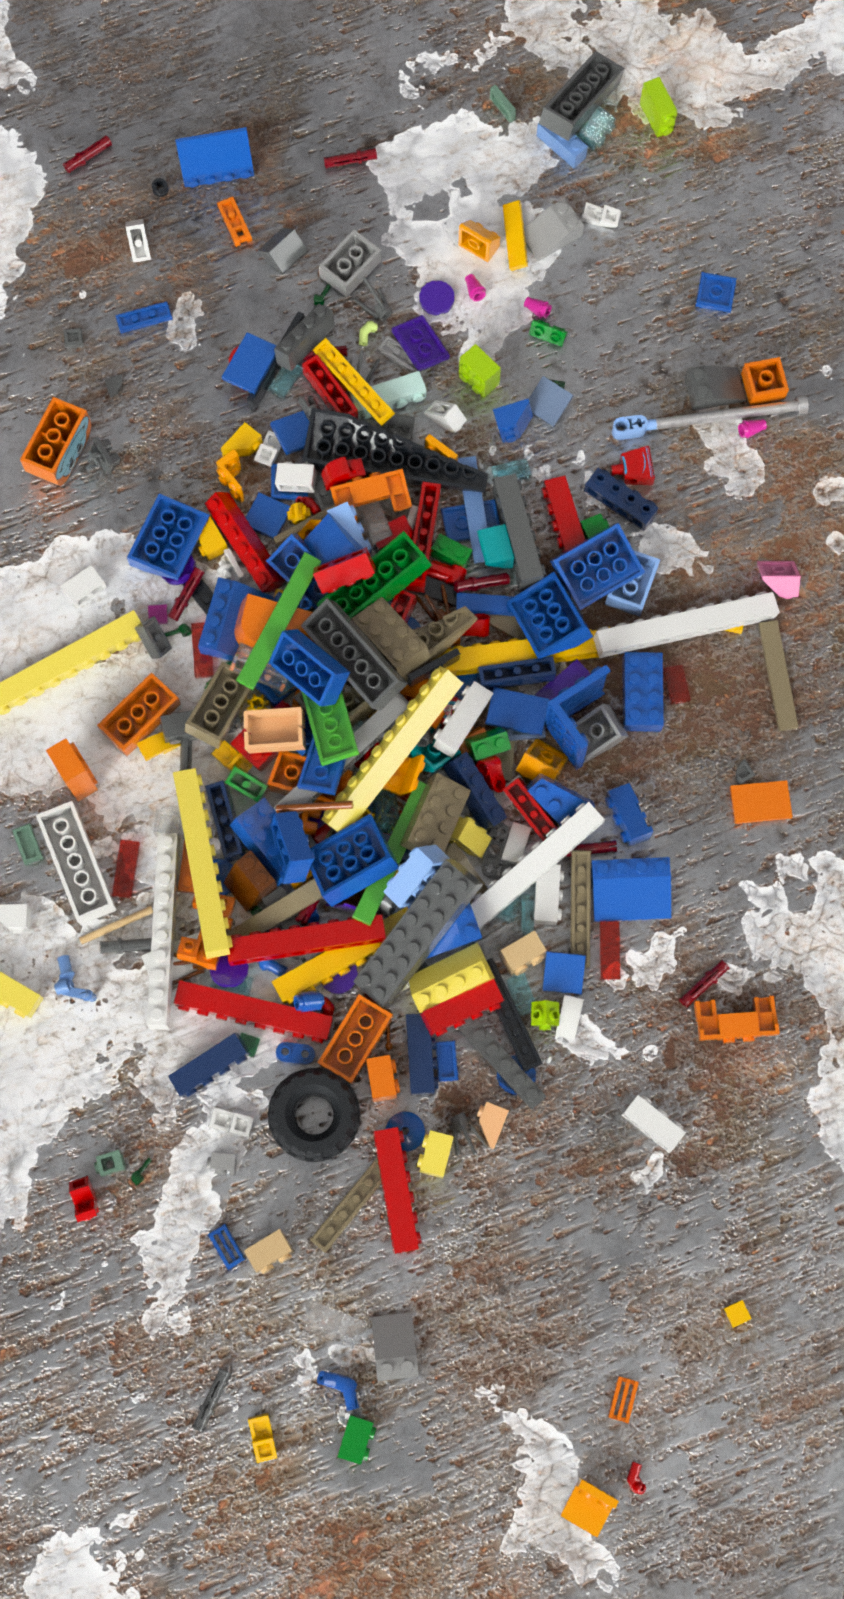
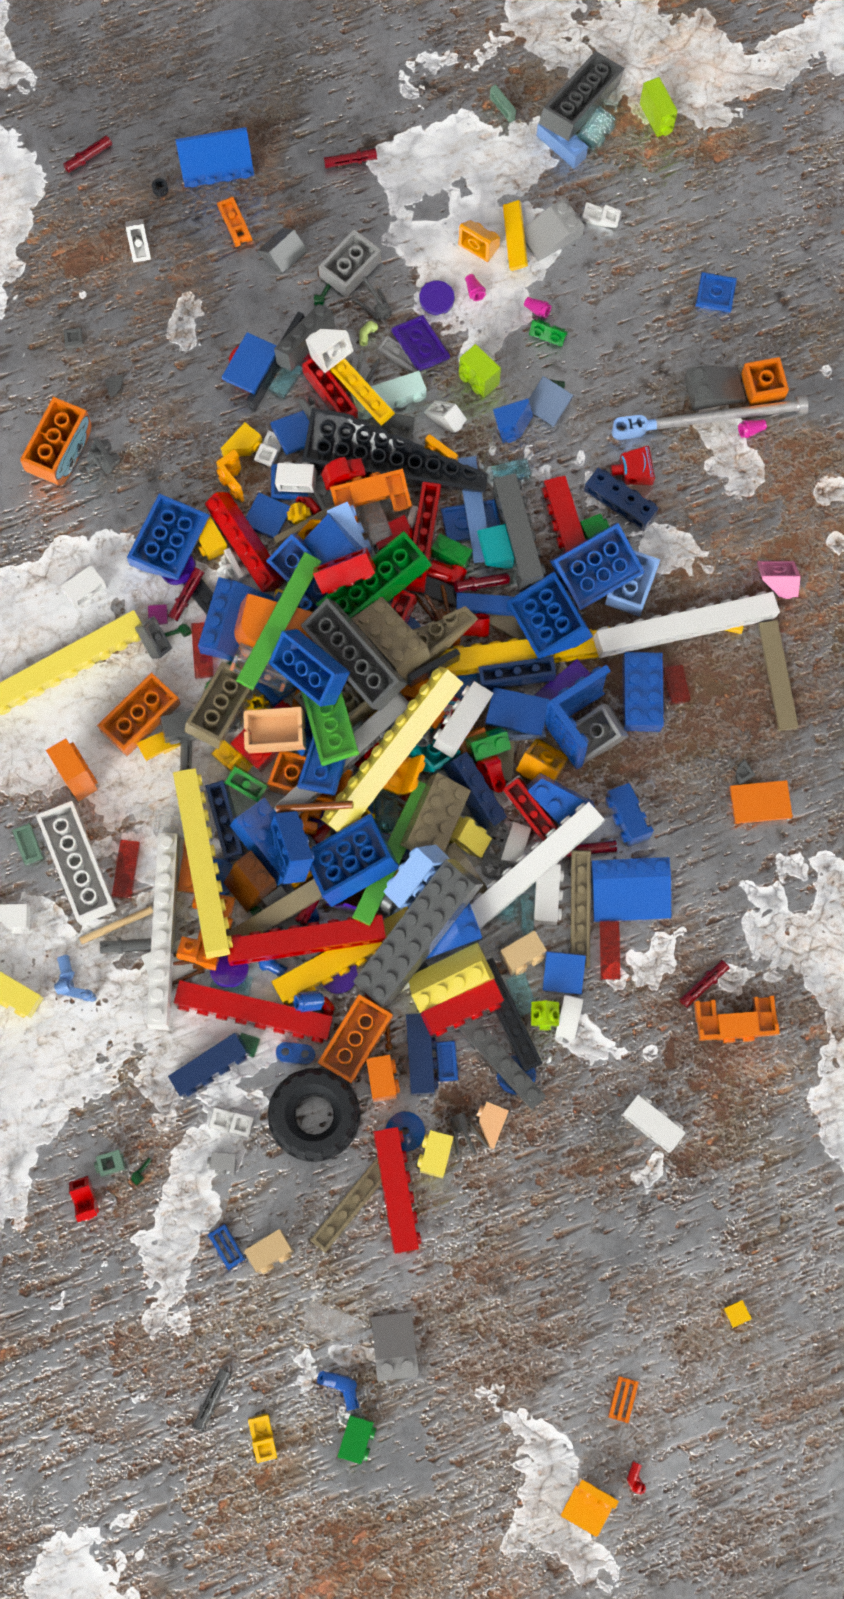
(143, 317): blue tile -> none
(329, 347): none -> white slope

